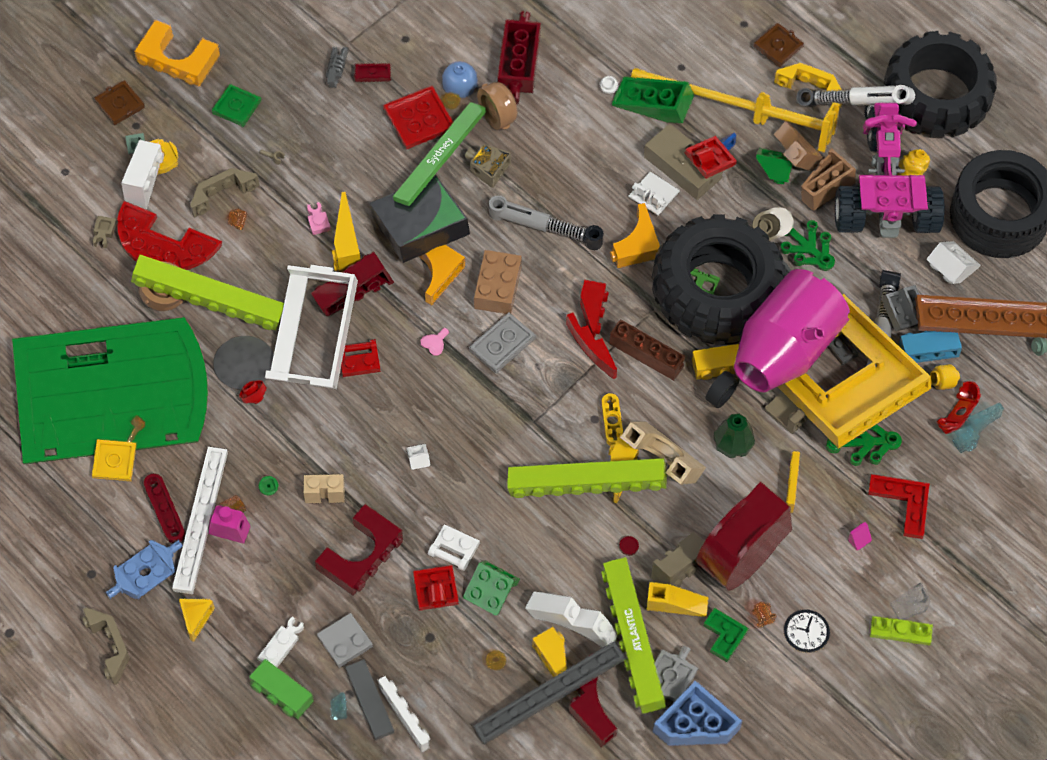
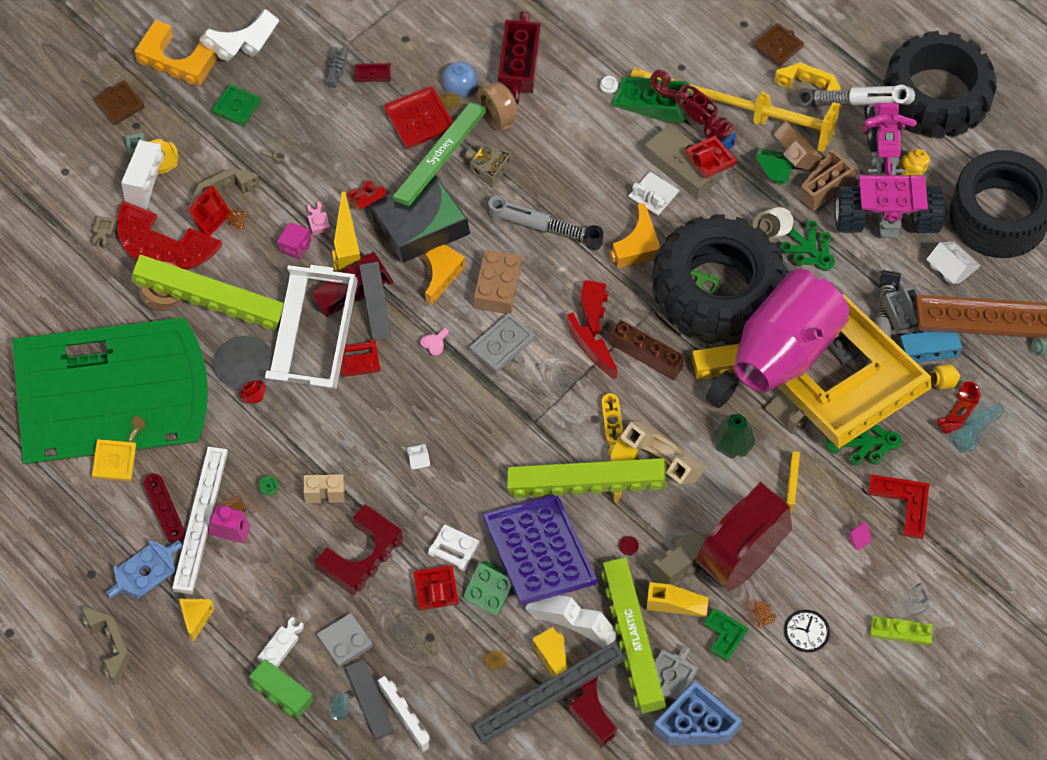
(209, 211): none -> red plate
(248, 39): none -> white arch
(294, 240): none -> dark pink head
(361, 197): none -> red plate
(375, 300): none -> dark grey tile
(539, 549): none -> dark purple plate
(694, 105): none -> dark red animal

